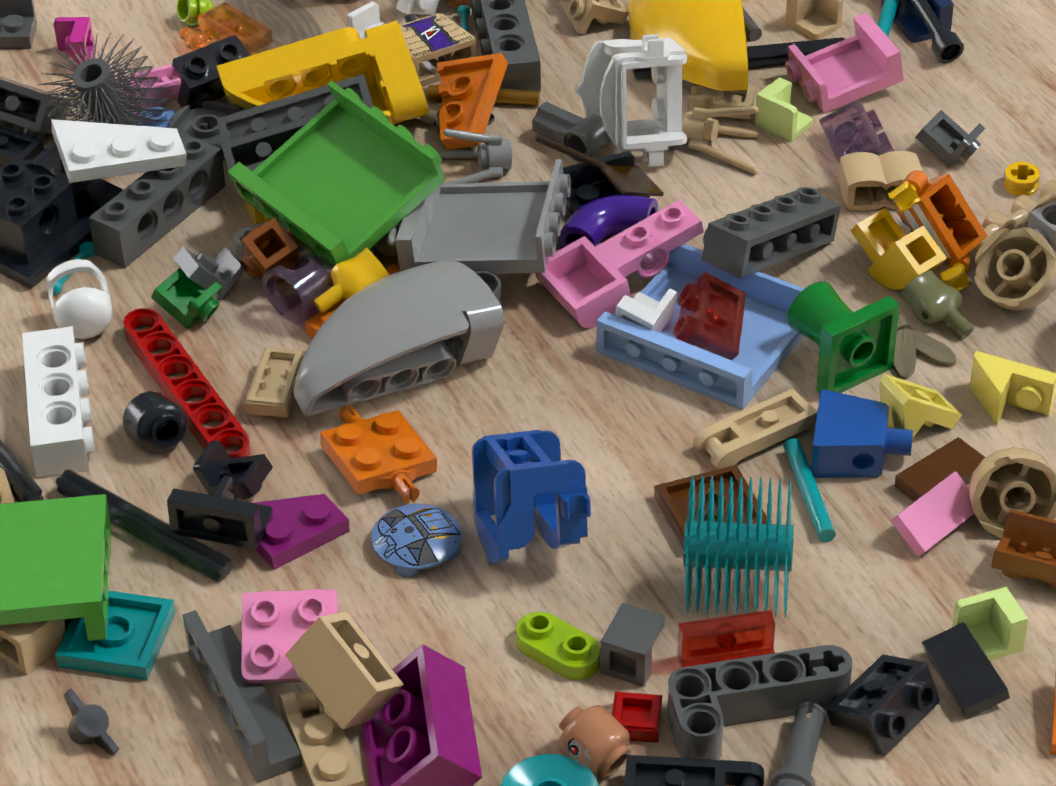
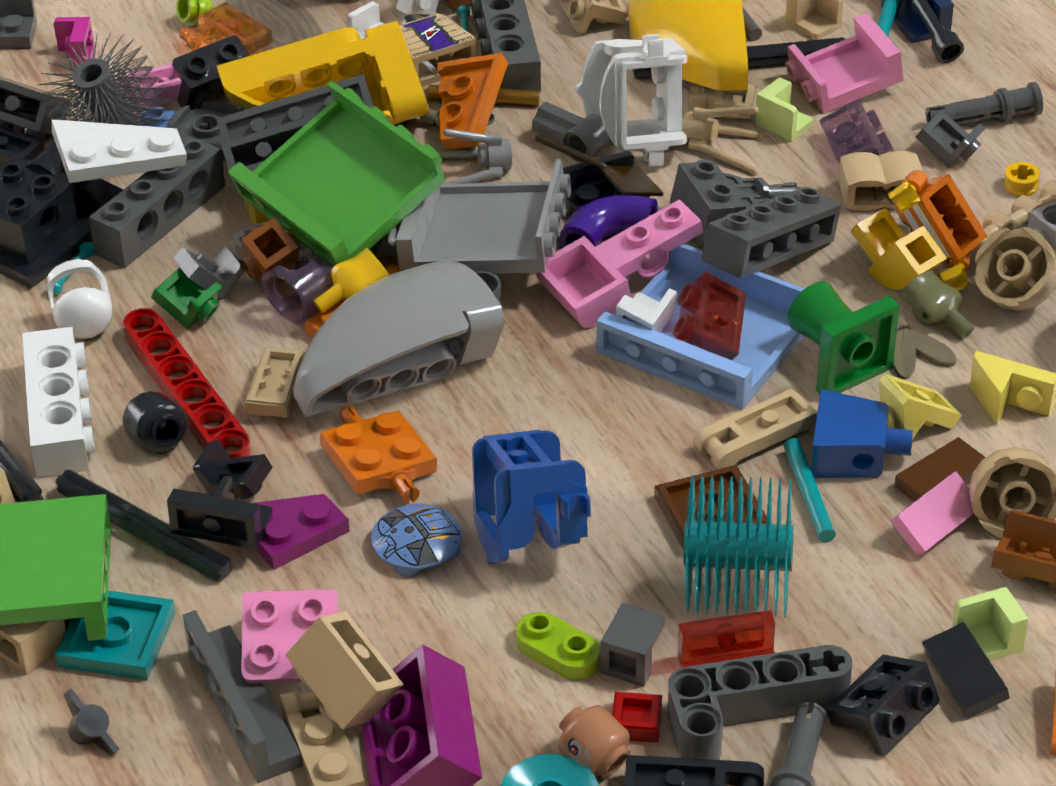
(715, 194): none -> dark grey brick
(1000, 105): none -> dark grey pin

